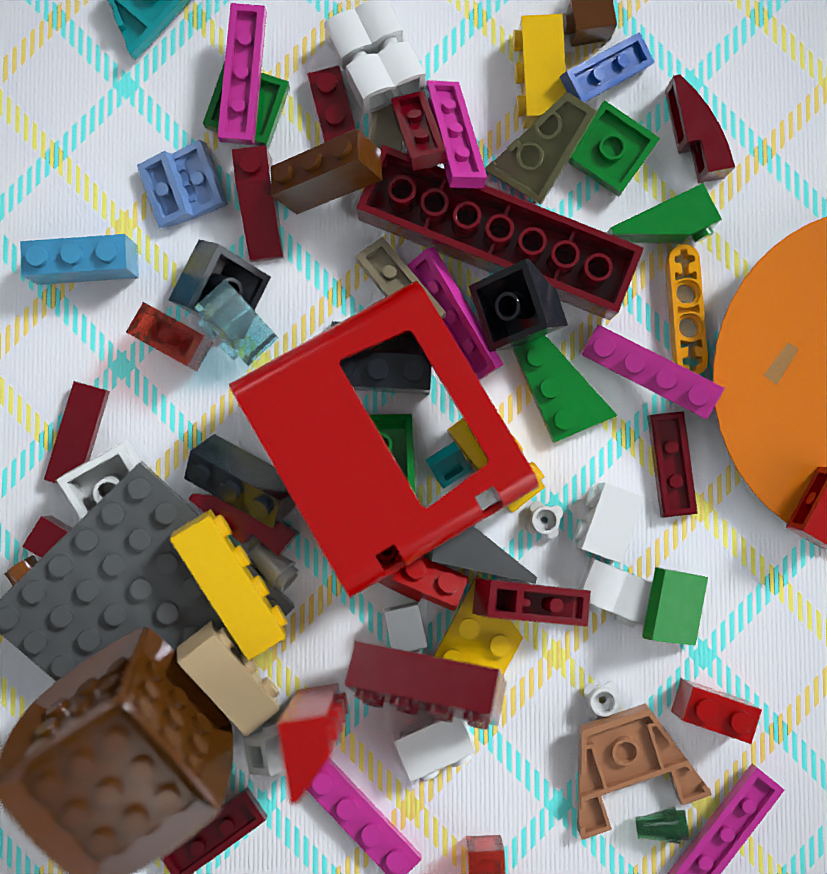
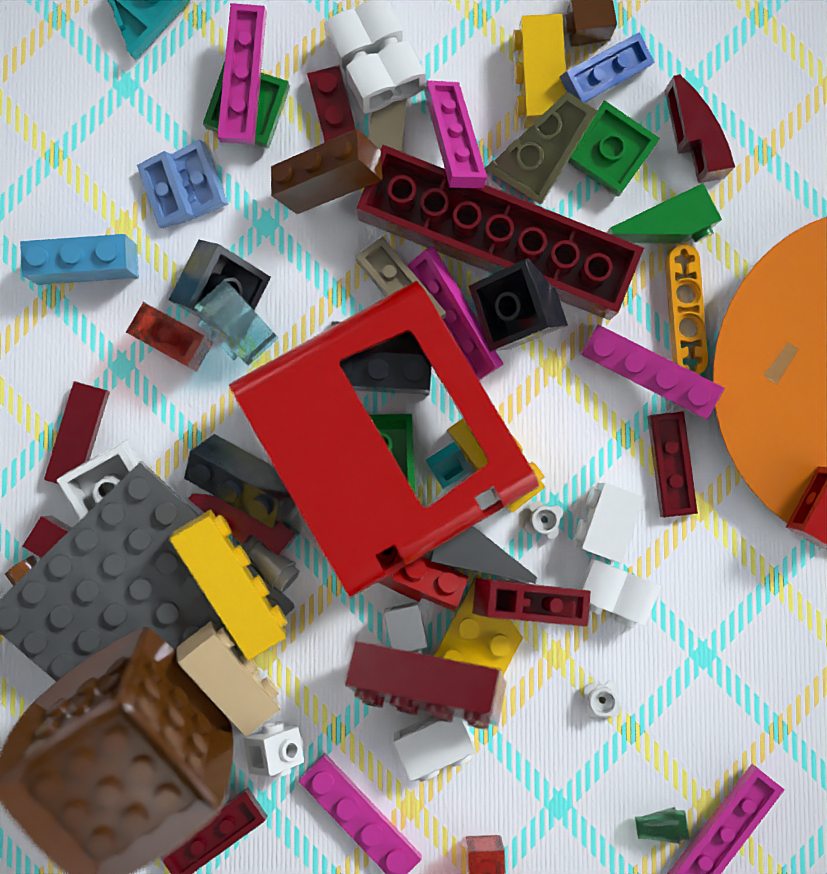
(256, 204): dark red slope -> none
(309, 734): red slope -> none
(419, 130): dark red plate -> none
(559, 390): green wing -> none
(624, 752): nougat wing -> none
(675, 607): tile -> none
(716, 711): red brick -> none

